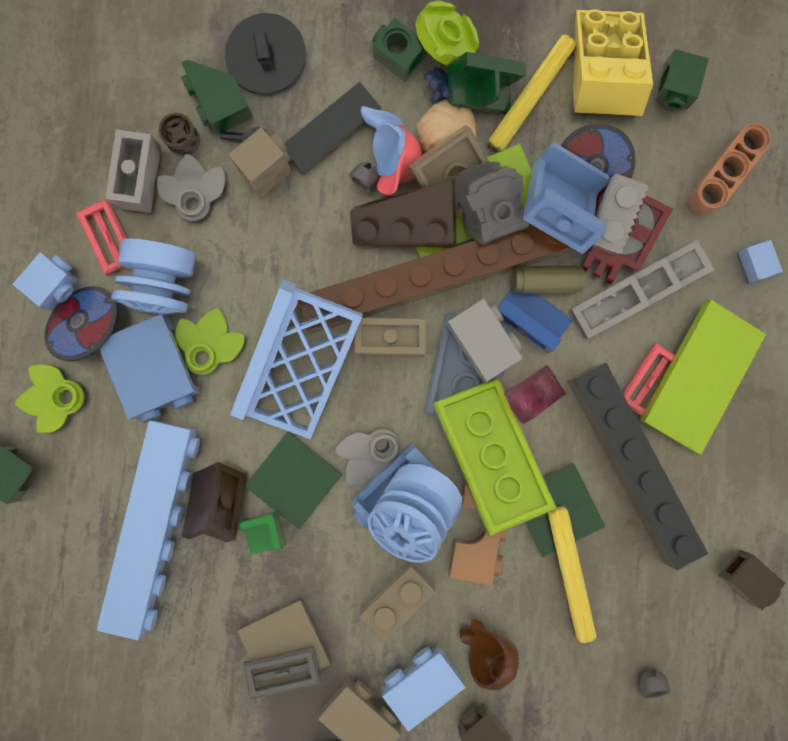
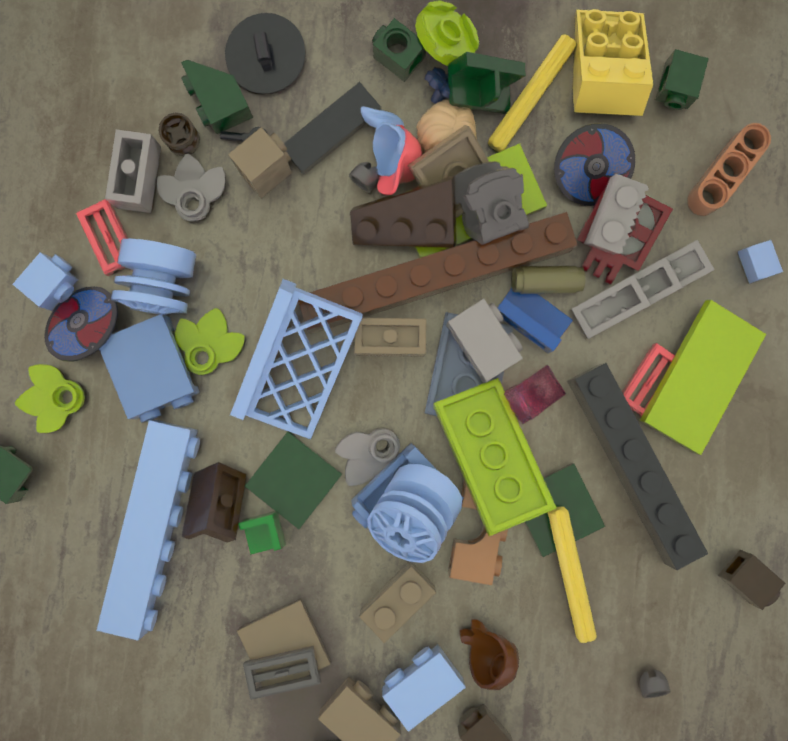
(564, 198): medium blue panel -> none

